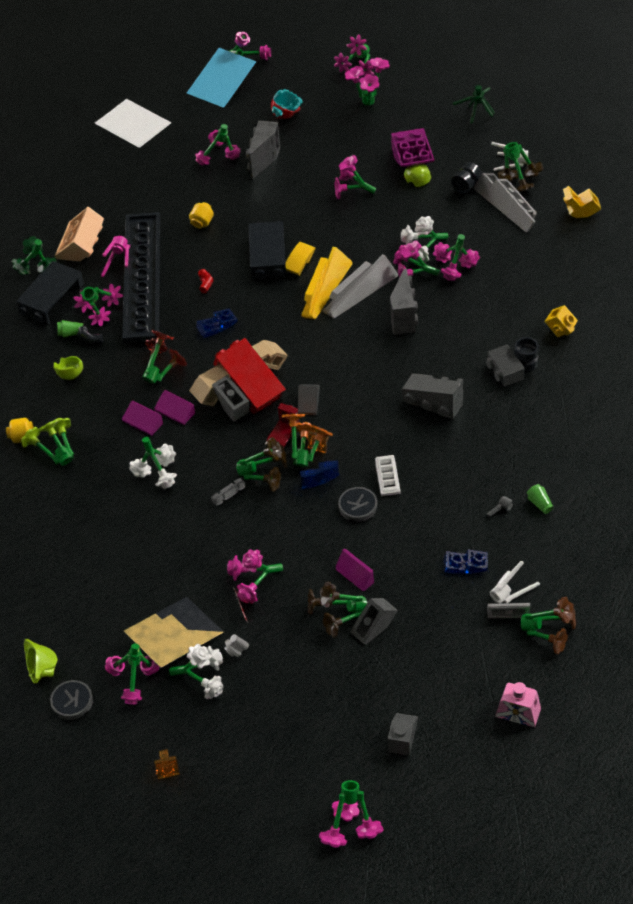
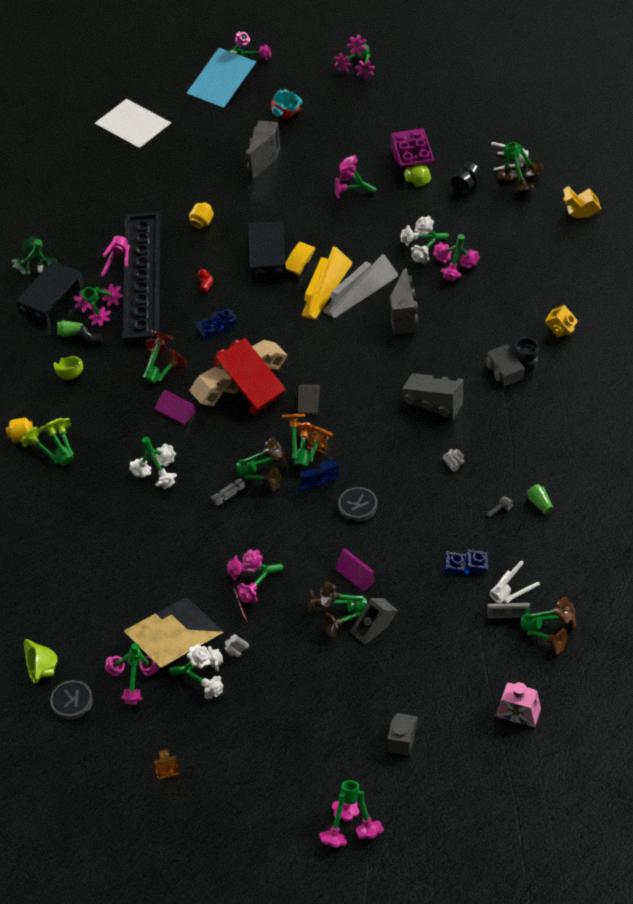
(80, 236): light nougat slope -> none
(142, 418): magenta slope -> none
(217, 138): plant -> none
(231, 398): dark grey slope -> none
(283, 431): dark red bracket -> none
(368, 83): dark pink plant -> none
(384, 464): white slope -> none
(411, 250): dark pink plant -> none
(454, 459): none -> light grey plate
(477, 98): dark green plant -> none
(506, 199): light grey wedge -> none

